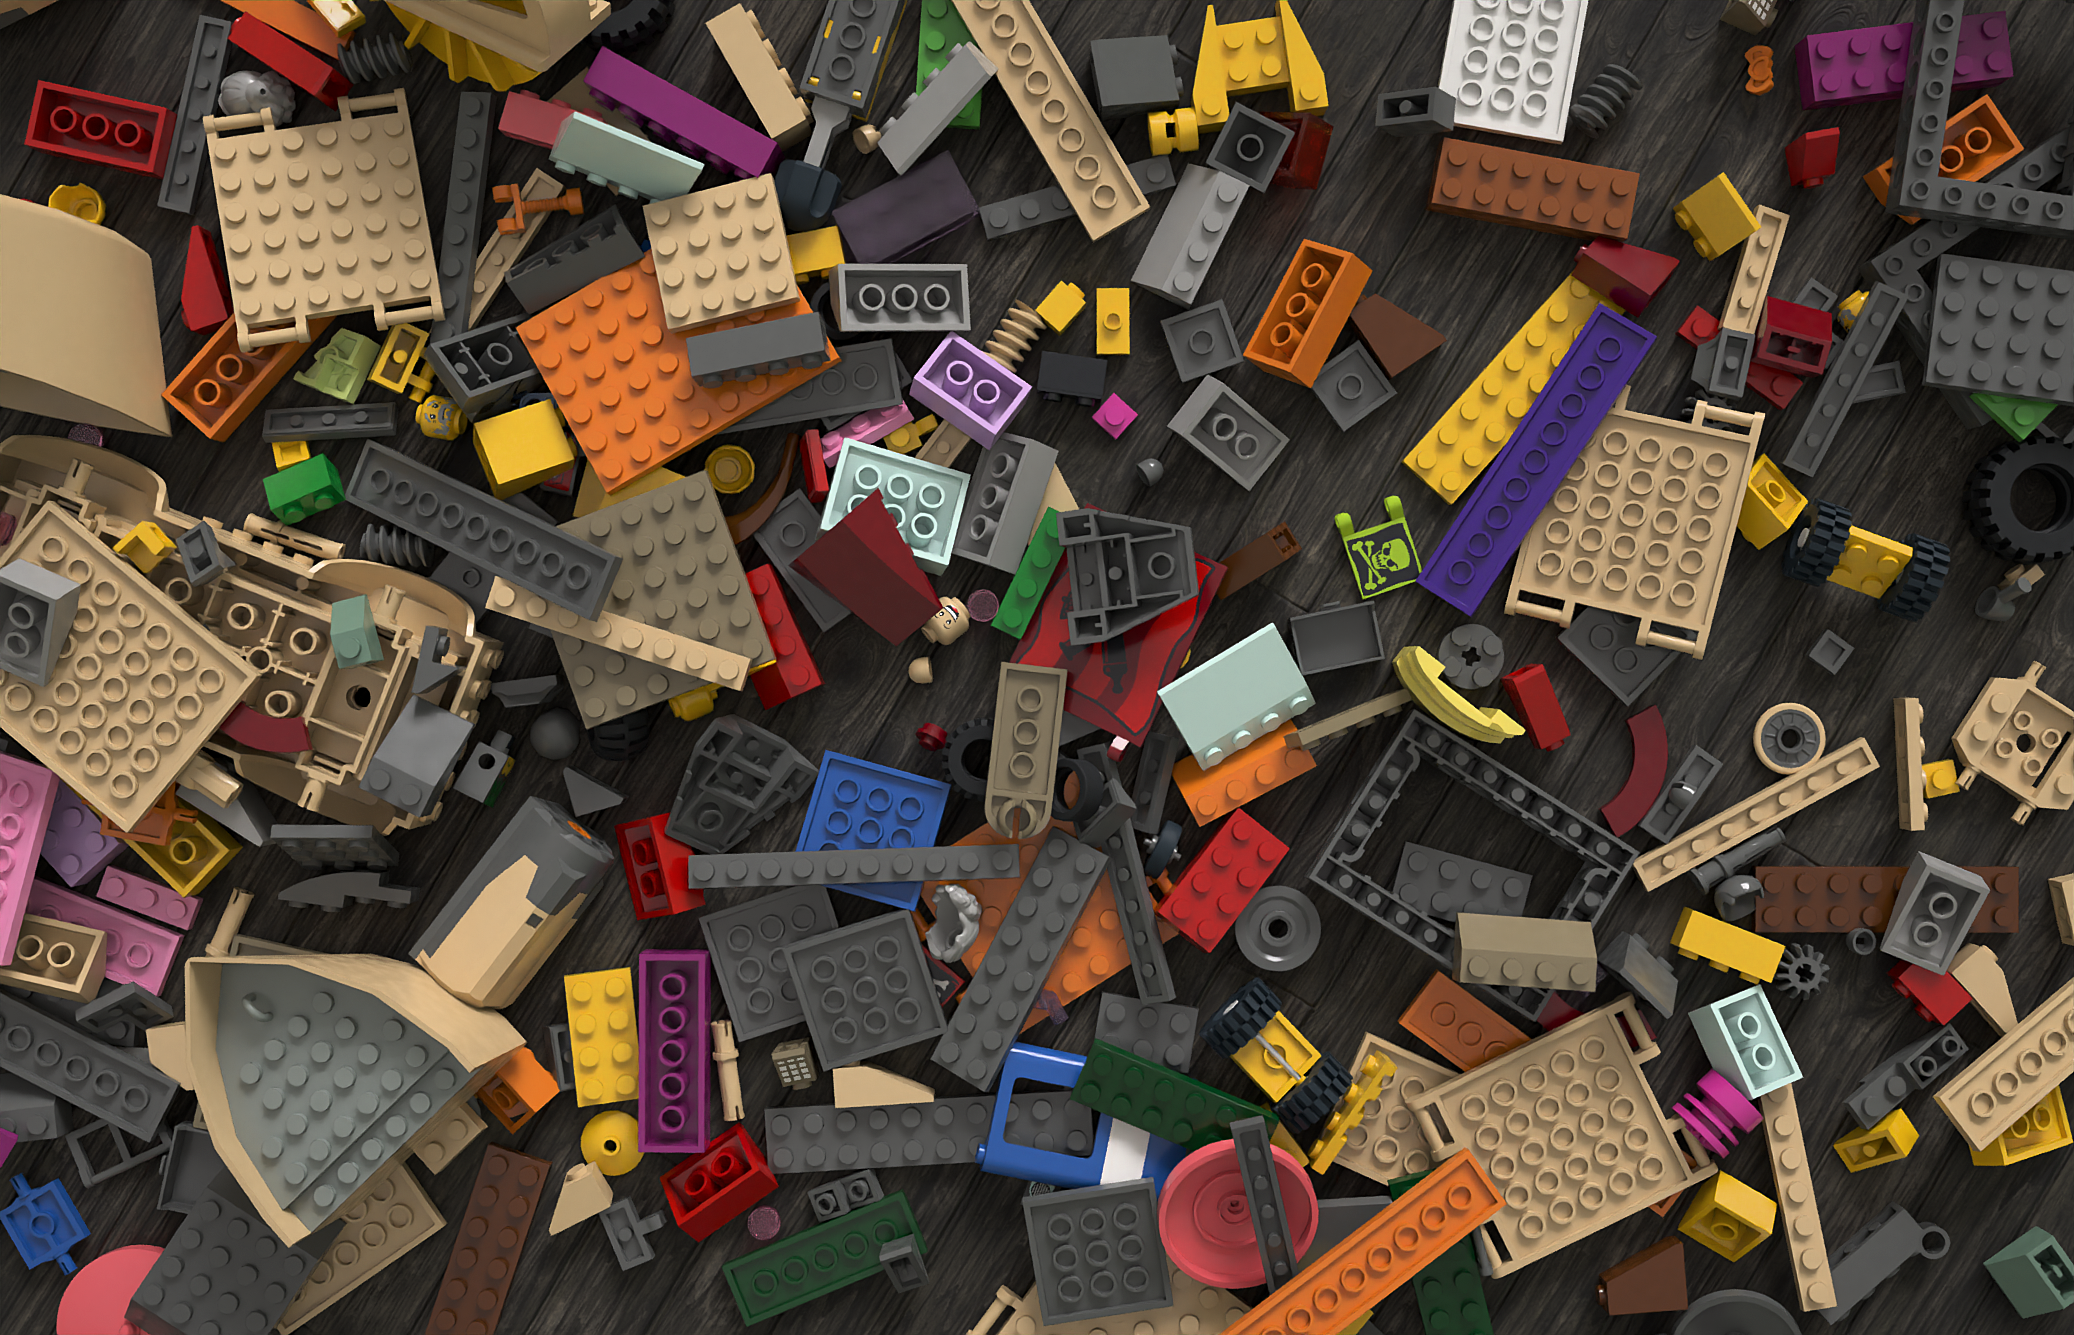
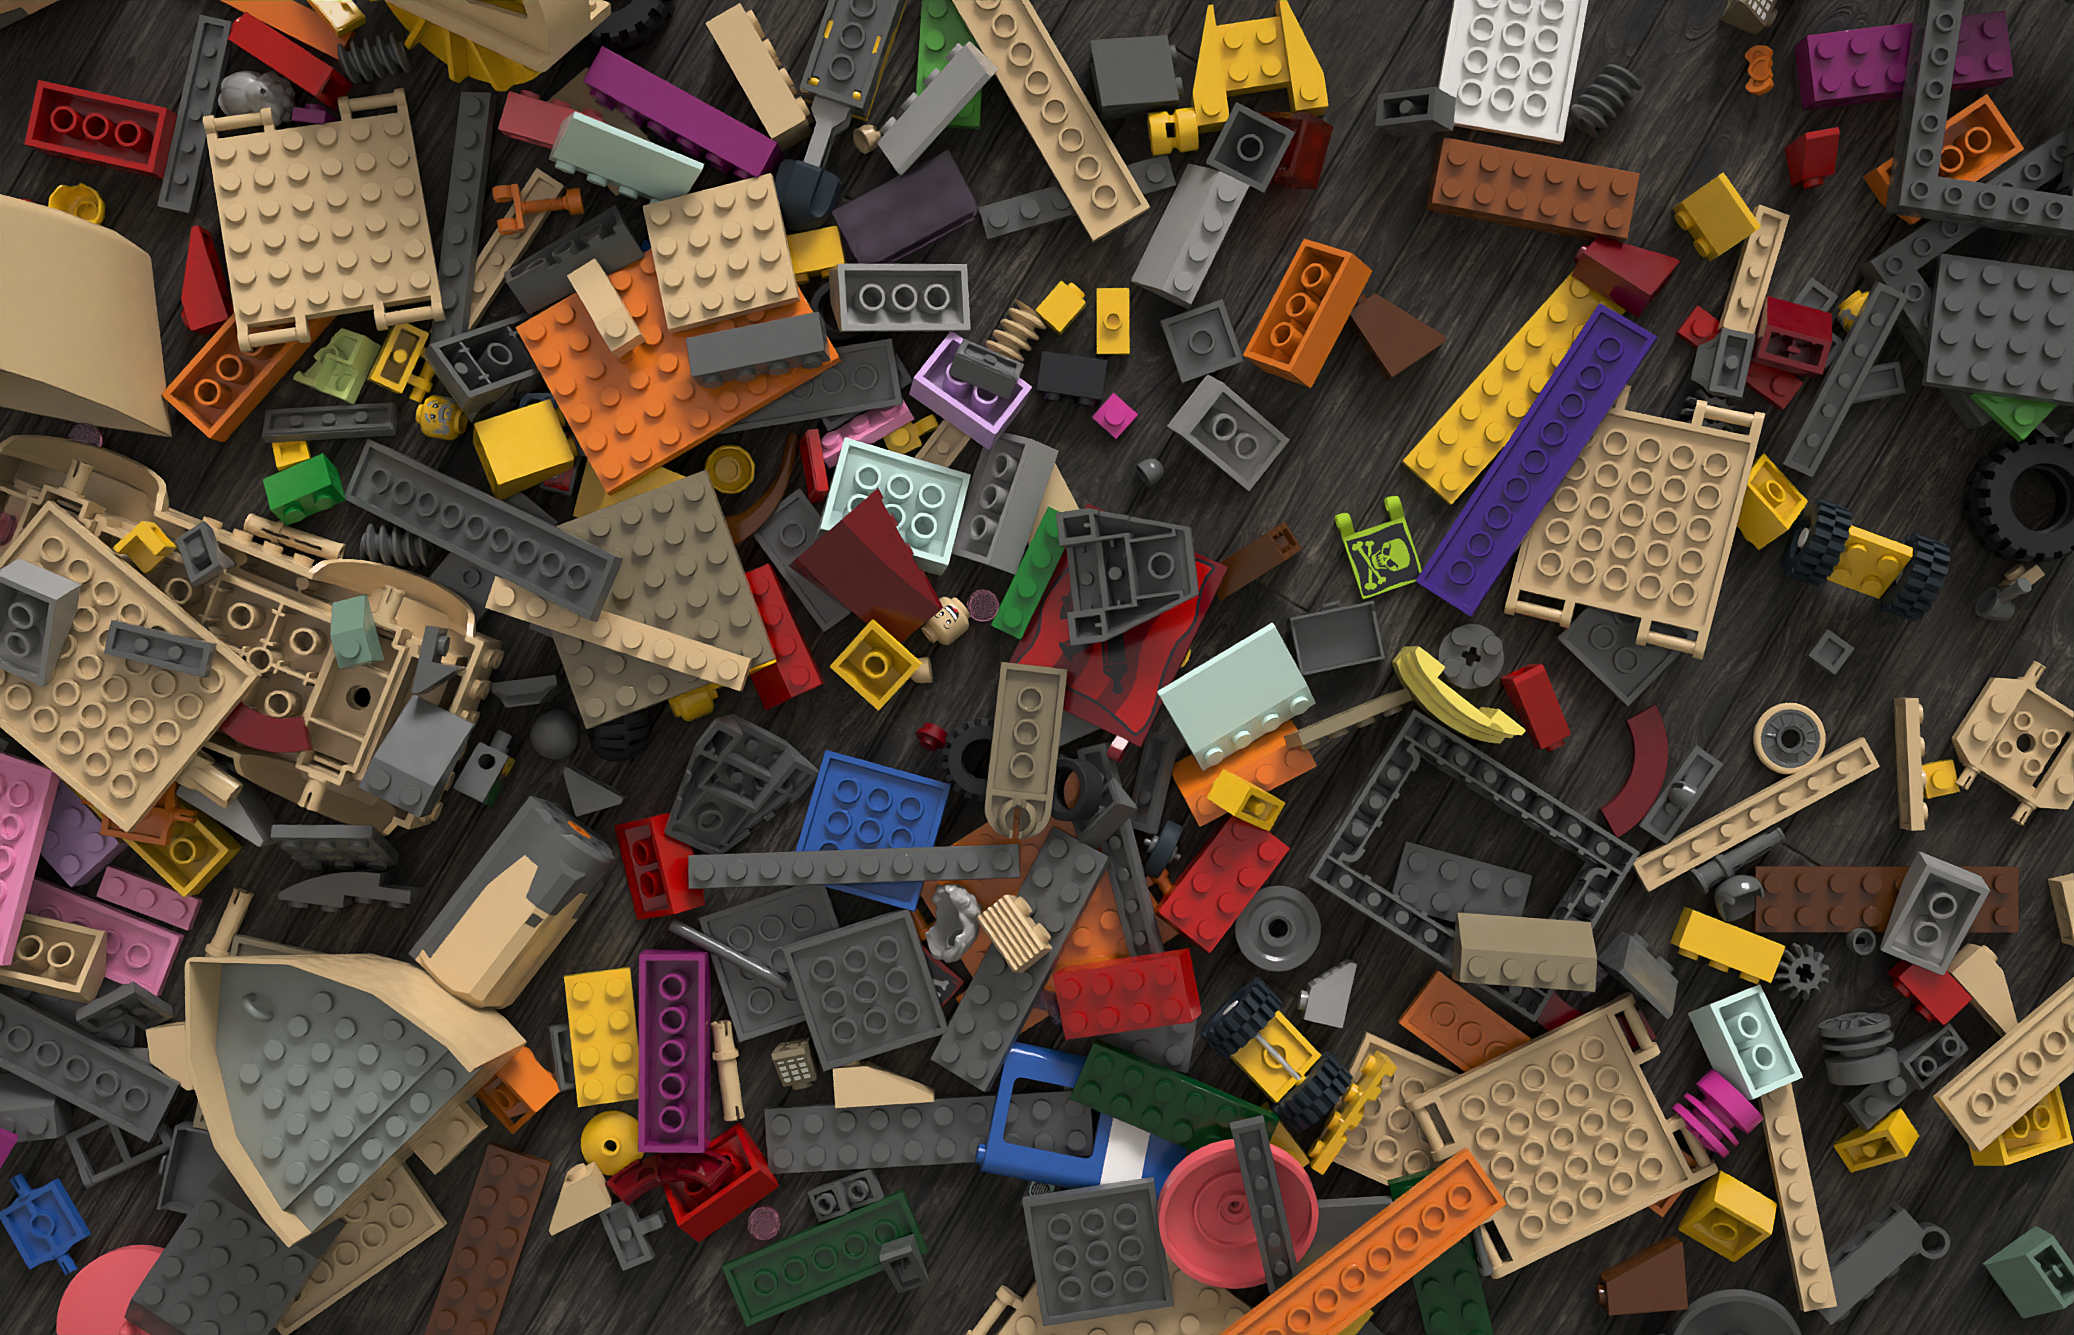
(160, 648): none -> dark grey plate
(311, 115): none -> magenta plate
(606, 308): none -> tan slope
(641, 1176): none -> dark red tile
(729, 955): none -> dark grey bar
(875, 664): none -> yellow slope
(986, 369): none -> dark grey slope
(1015, 932): none -> tan brick
(1127, 994): none -> red brick
(1245, 800): none -> yellow slope
(1328, 995): none -> light grey slope
(1351, 386): dark grey plate -> none
(1860, 1052): none -> dark grey wheel

